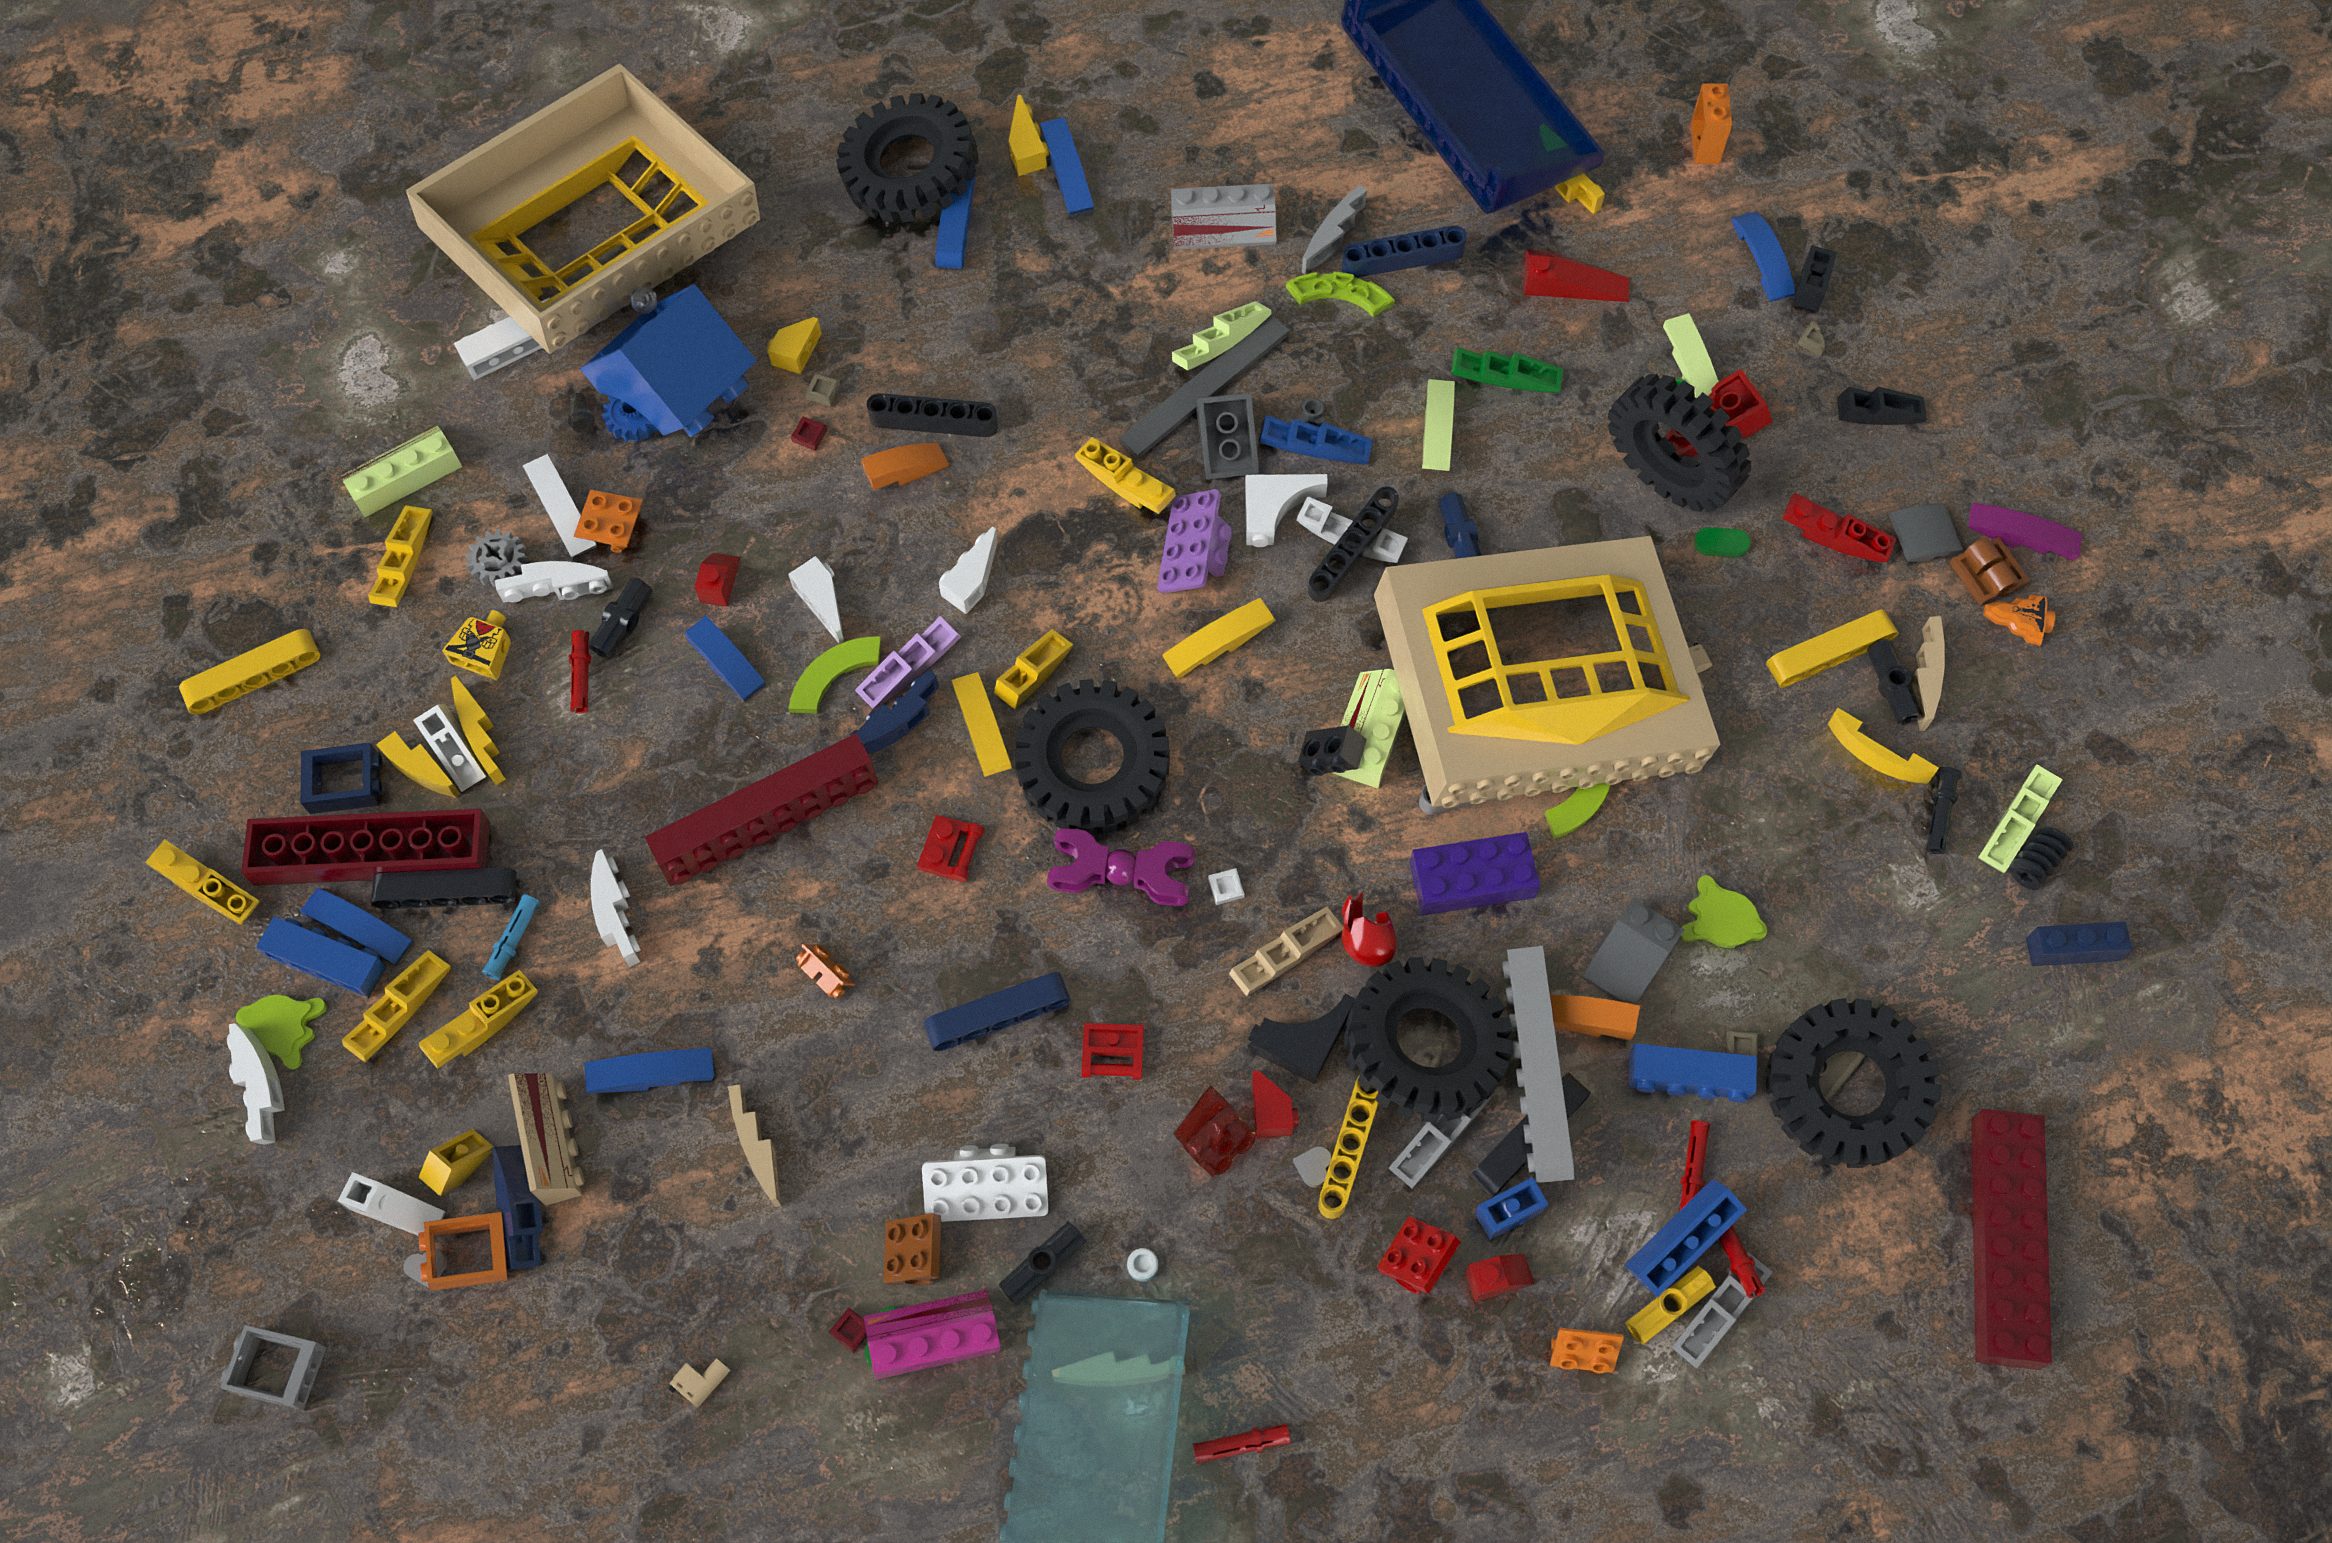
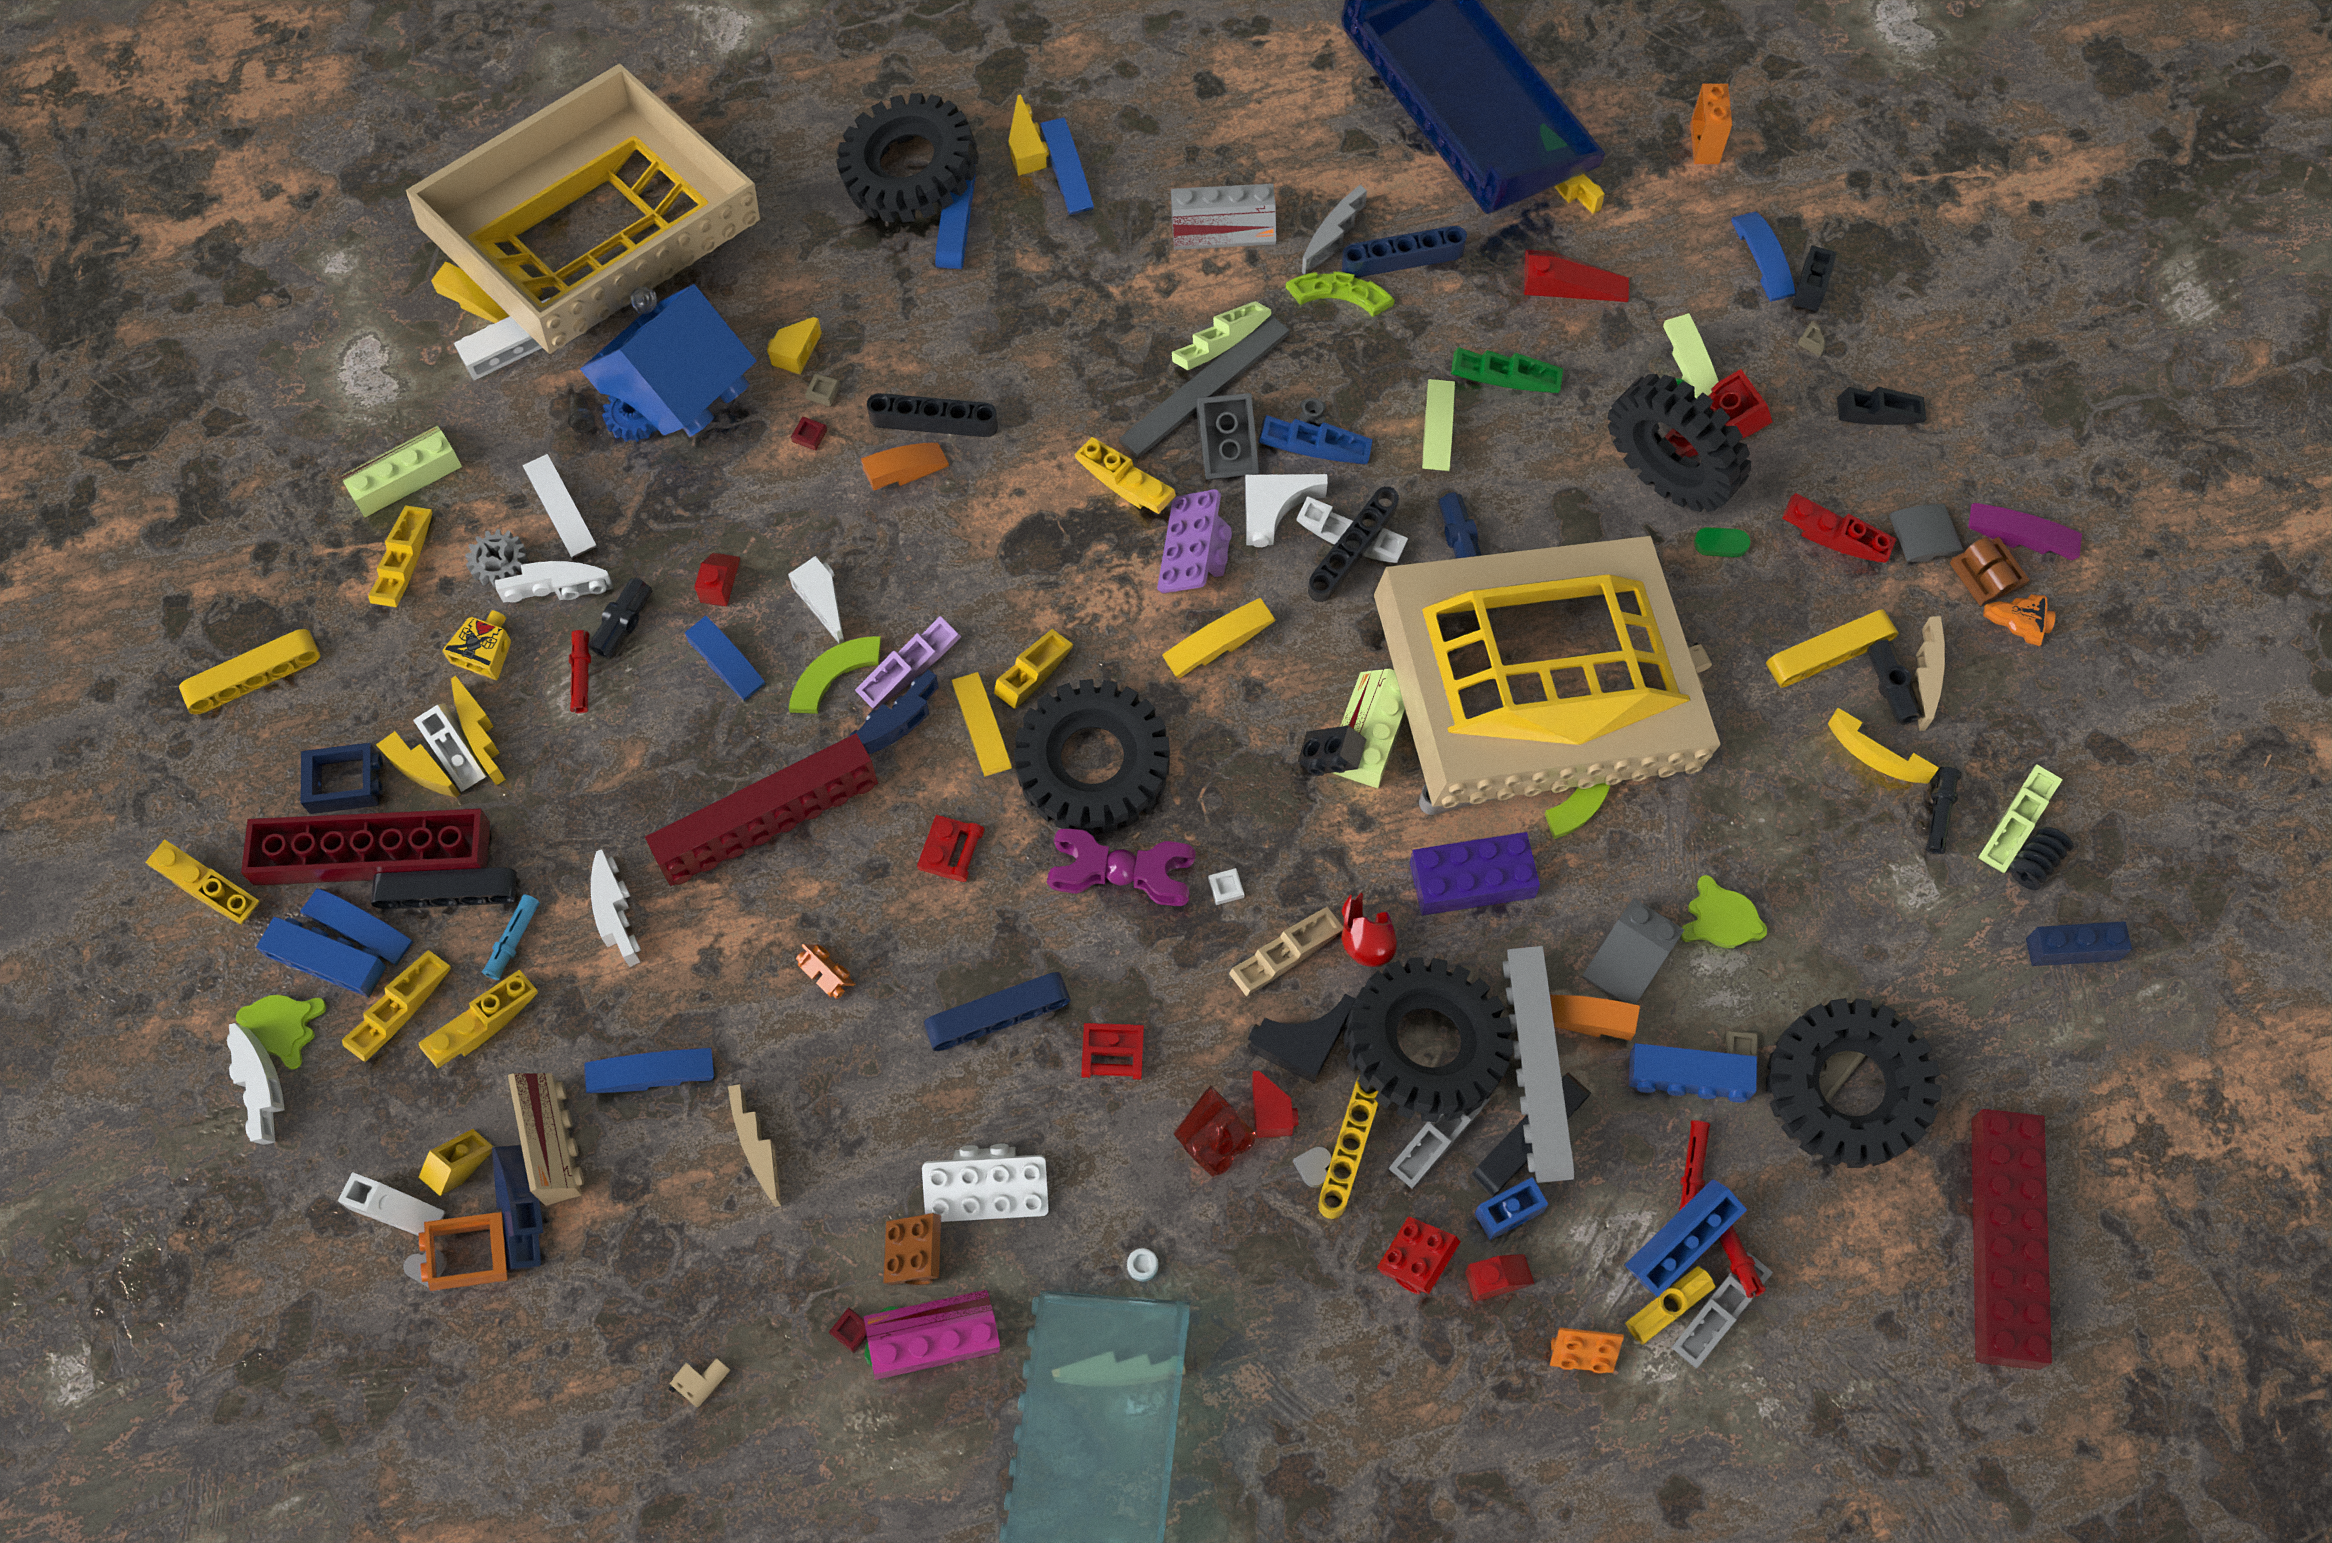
(301, 1378): light grey window -> none
(458, 286): none -> yellow slope
(608, 519): orange hinge -> none
(969, 577): white slope -> none
(1027, 1277): black piece -> none
(1242, 1443): red pin -> none

